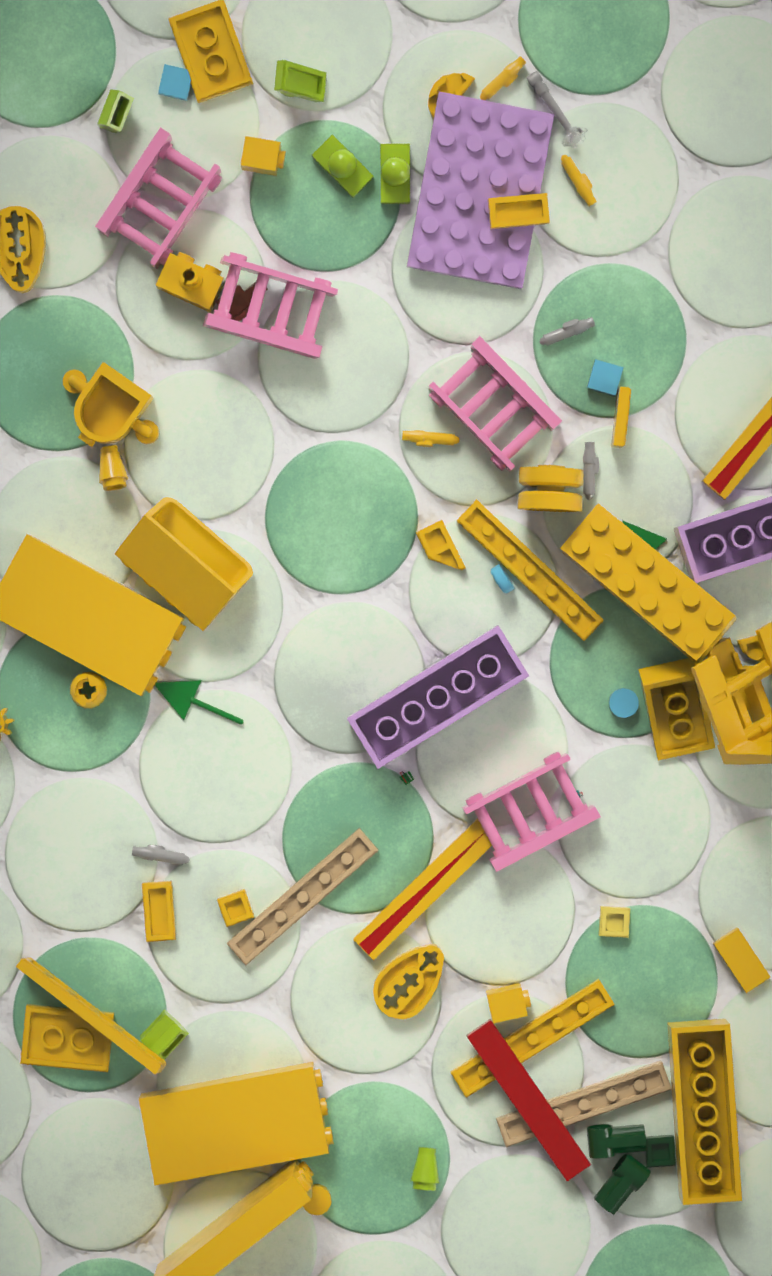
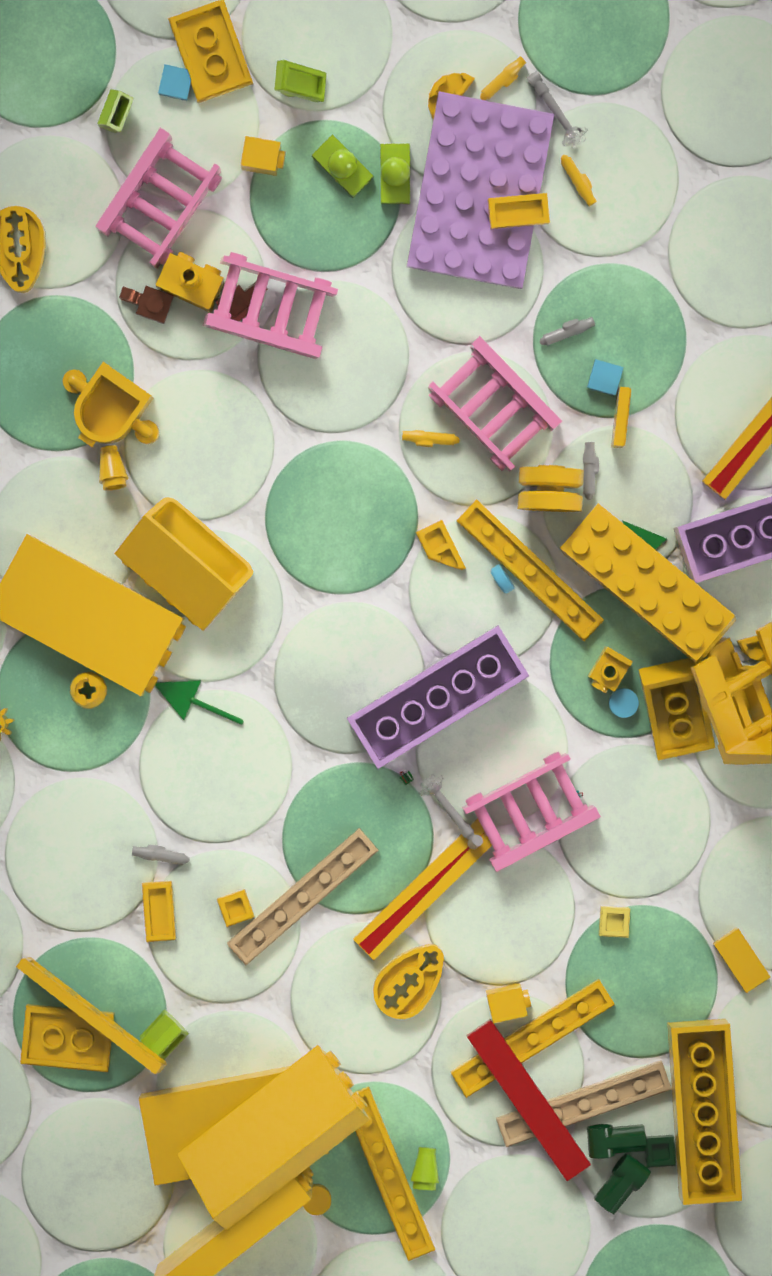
(151, 304): none -> copper plate
(273, 1136): none -> yellow brick
(392, 1182): none -> yellow tile
(432, 787): none -> light grey piece
(609, 658): none -> yellow brick

